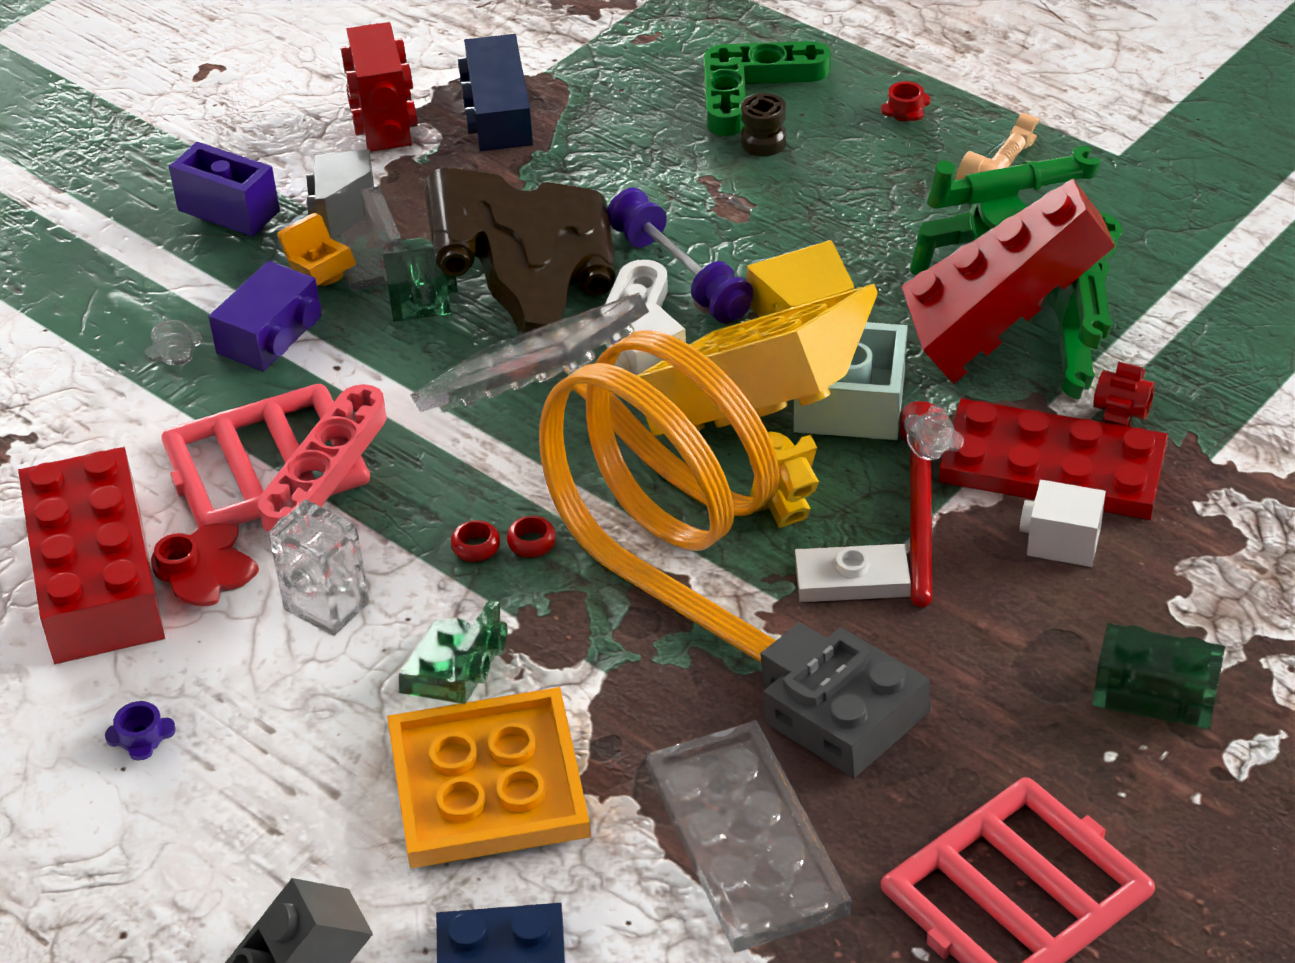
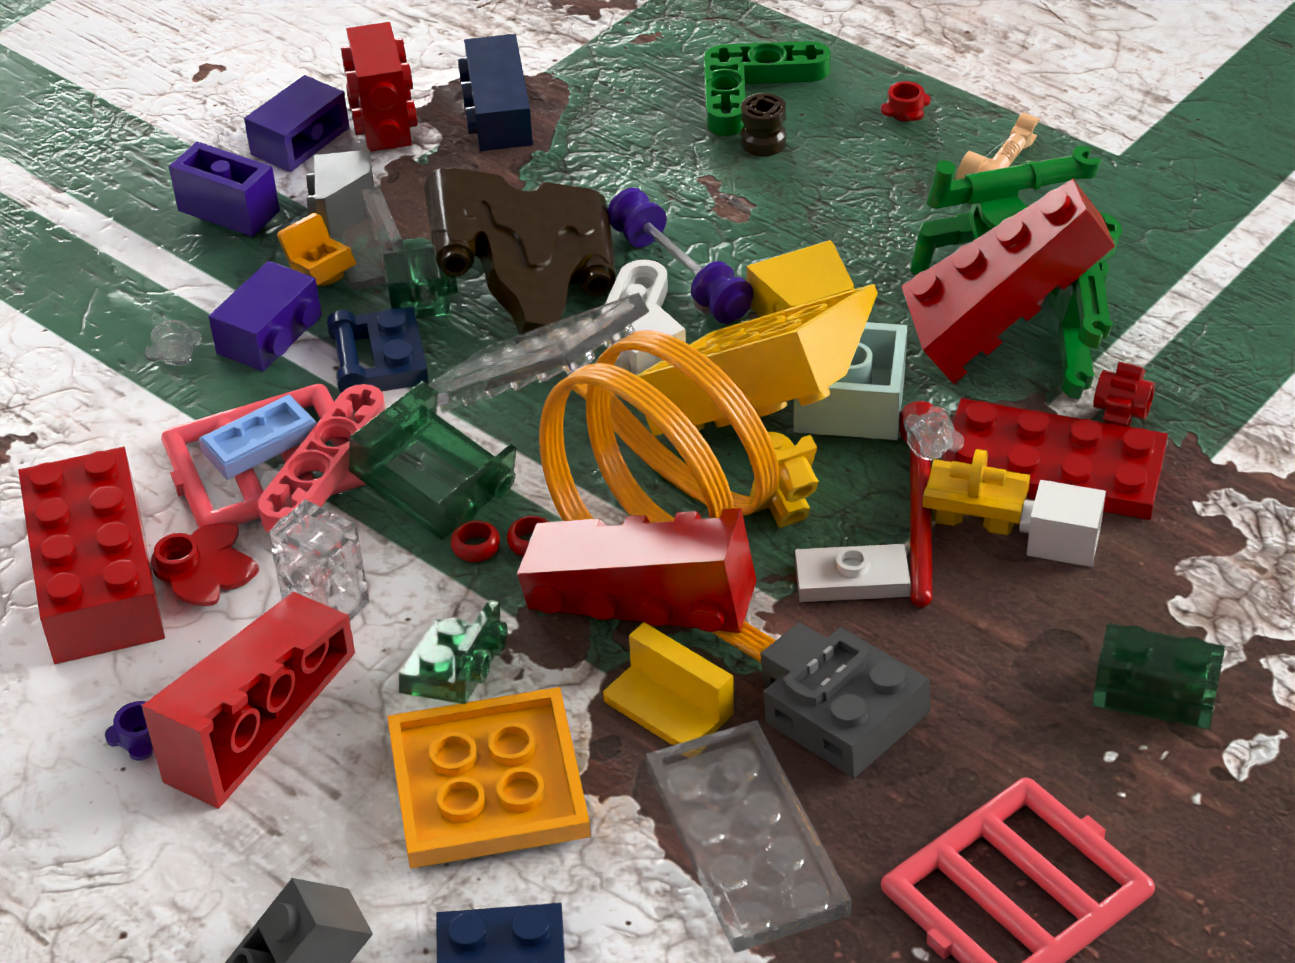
(245, 696): none -> red wedge
(257, 436): none -> light blue plate
(296, 123): none -> dark purple brick
(393, 343): none -> dark blue plate
(414, 419): none -> clear green panel
(643, 571): none -> red wedge
(671, 689): none -> yellow panel
(976, 491): none -> yellow hips

